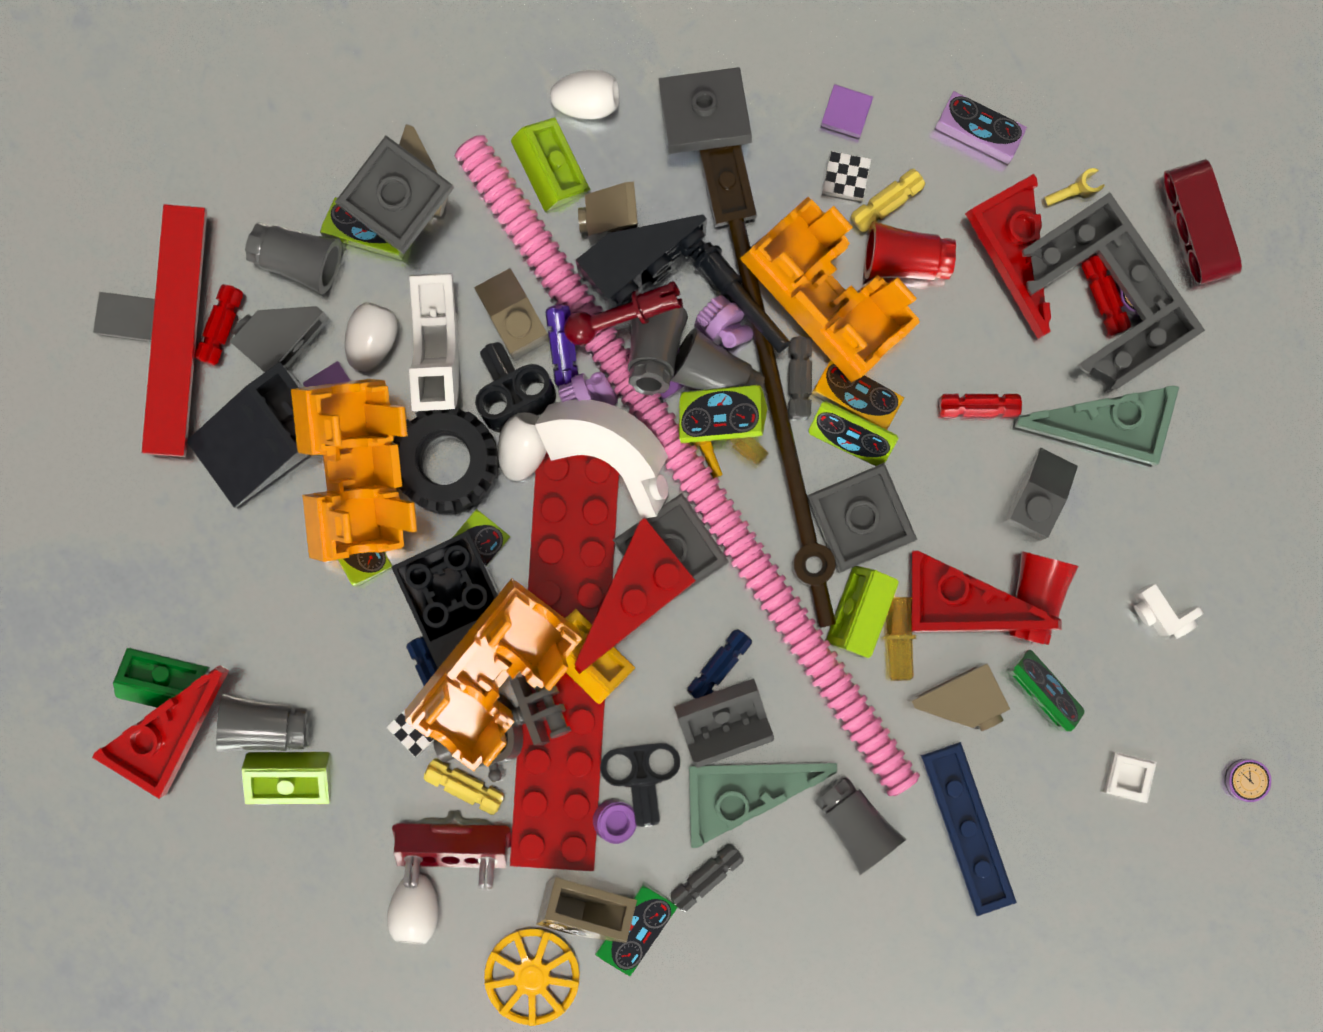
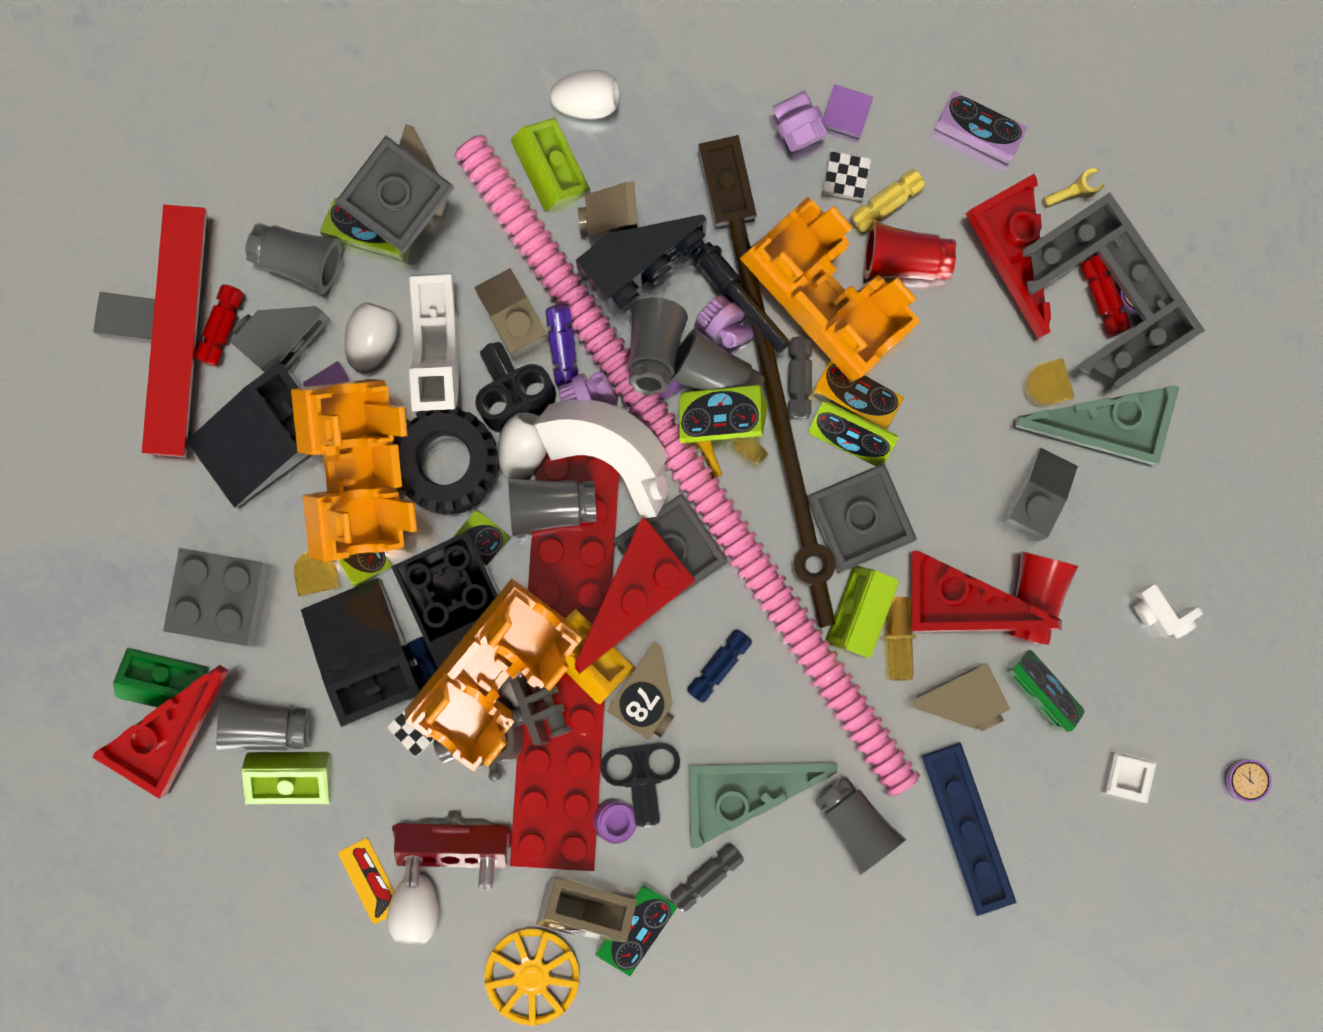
(217, 597): none -> dark grey brick
(315, 576): none -> clear yellow tile
(361, 653): none -> black slope
(368, 879): none -> sticker
(463, 786): light yellow axle -> none
(550, 504): none -> dark grey plant
(582, 328): dark red pin -> none
(645, 696): none -> slope
(705, 110): dark grey plate -> none
(724, 723): dark grey bracket -> none
(799, 121): none -> lavender piece
(980, 405): red axle -> none
(1049, 383): none -> clear yellow tile
(1202, 222): dark red beam -> none

